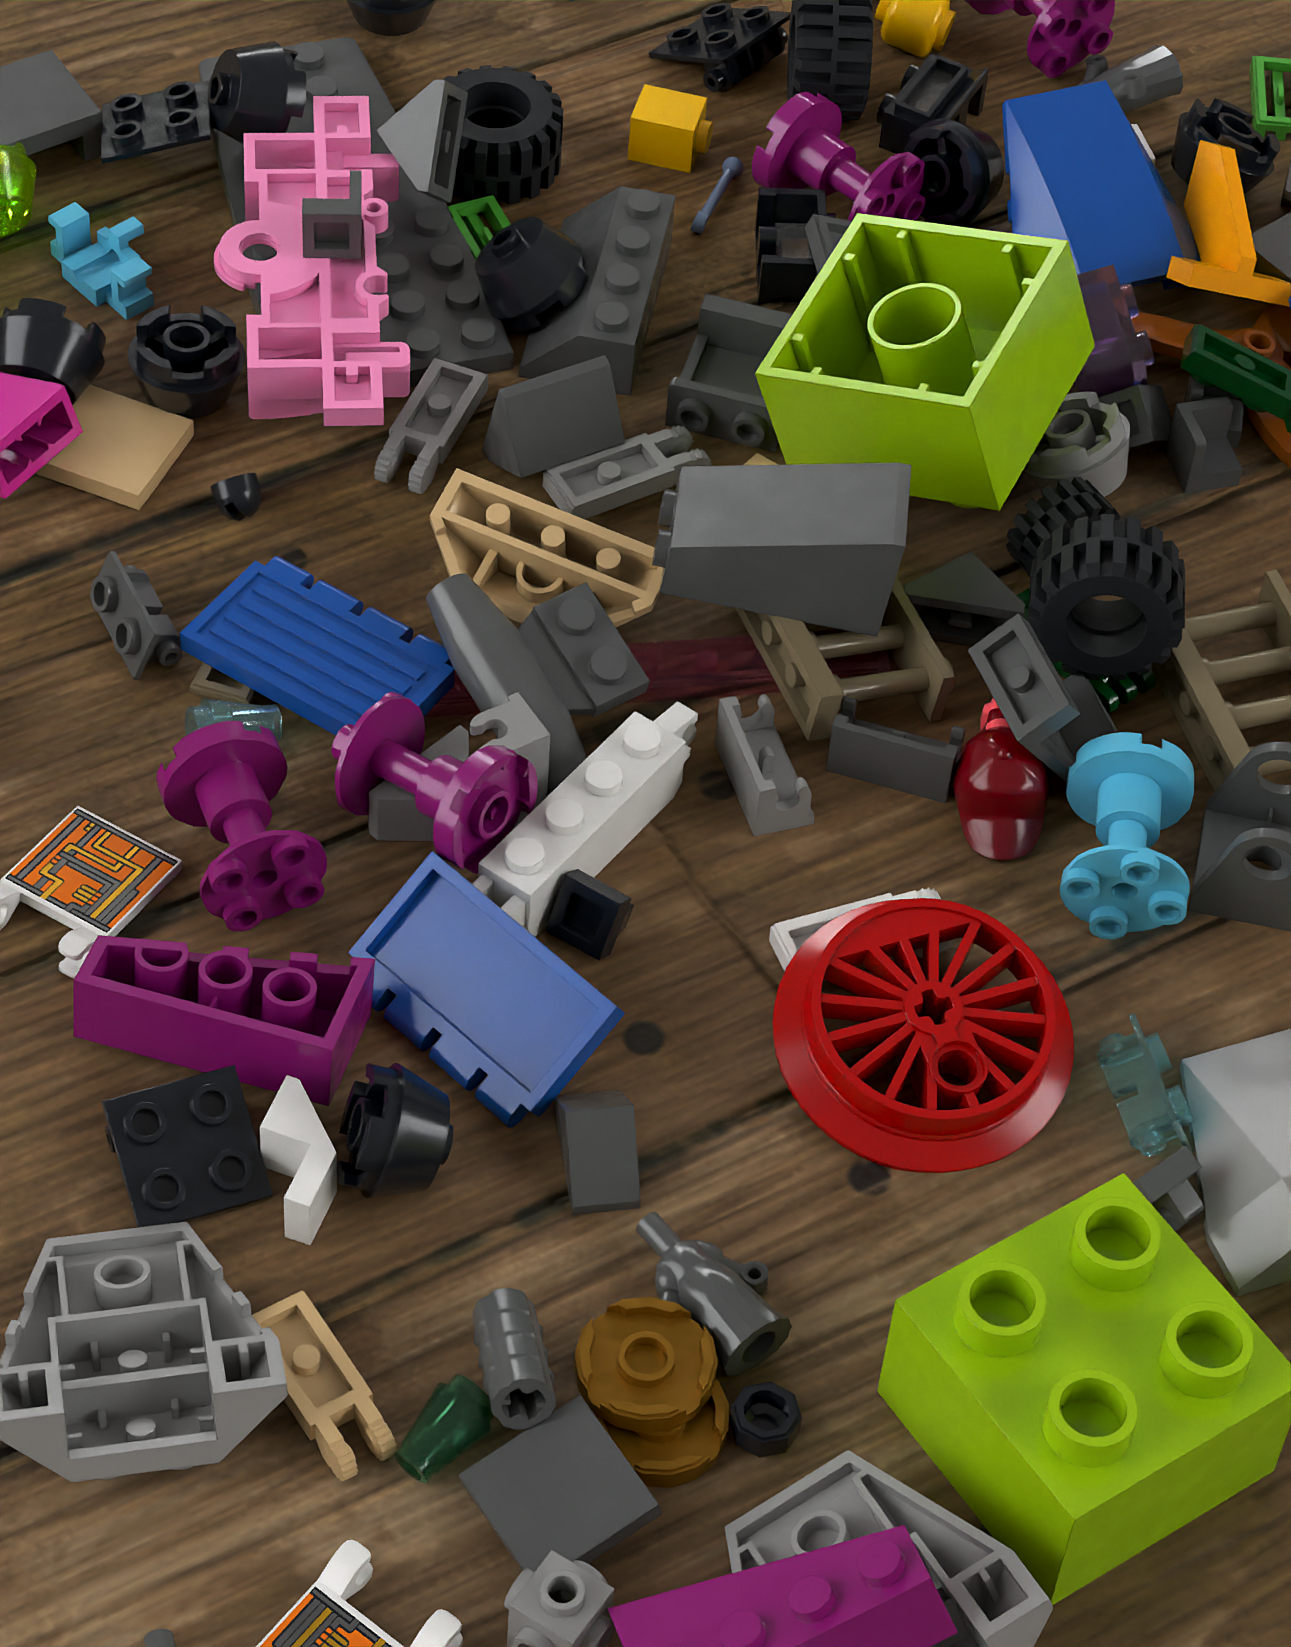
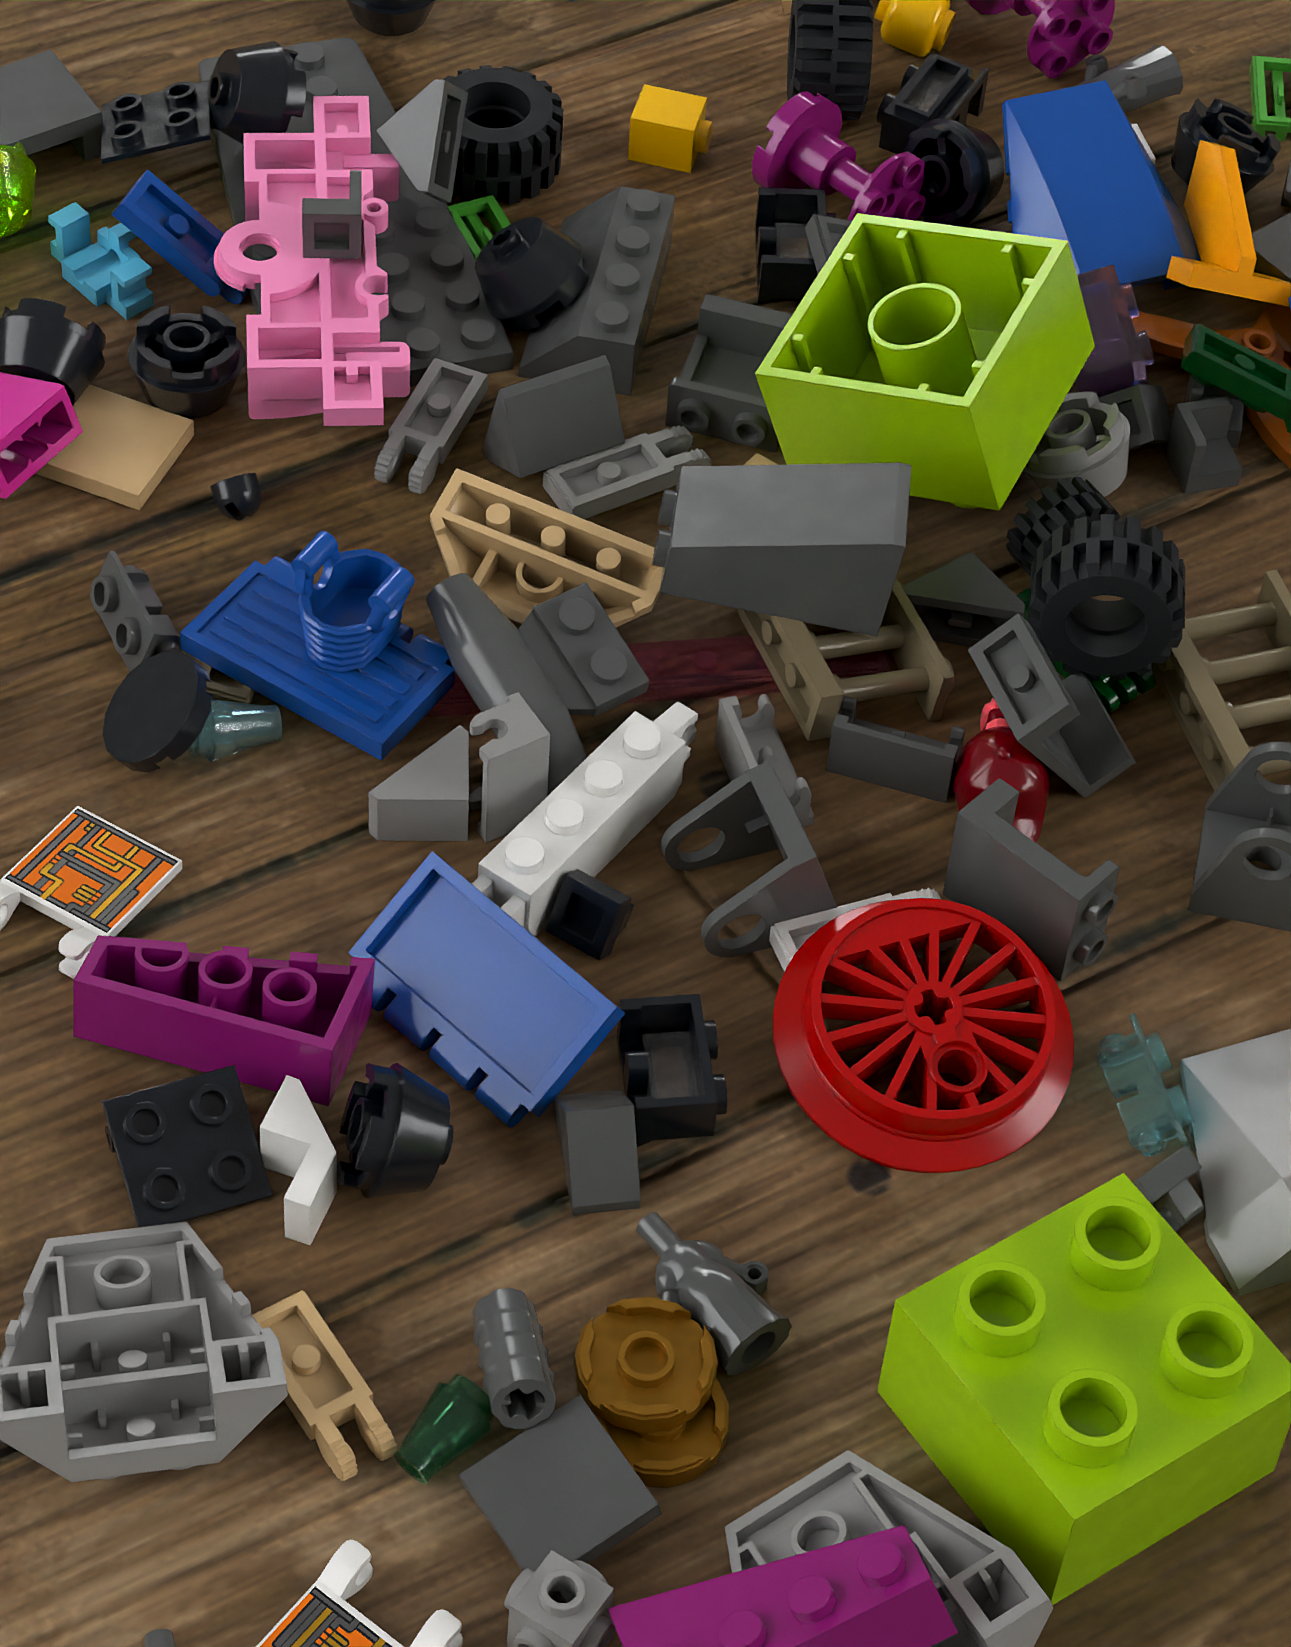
(157, 711): none -> black tile
(175, 233): none -> blue hinge
(226, 783): magenta piece -> none
(352, 605): none -> blue piece
(468, 800): magenta piece -> none
(668, 1067): none -> black window
(727, 42): black hinge -> none
(731, 168): sand blue hinge -> none
(753, 820): none -> dark grey hose
(765, 1419): black tile -> none
(1027, 886): none -> dark grey panel
(1129, 796): medium azure piece -> none

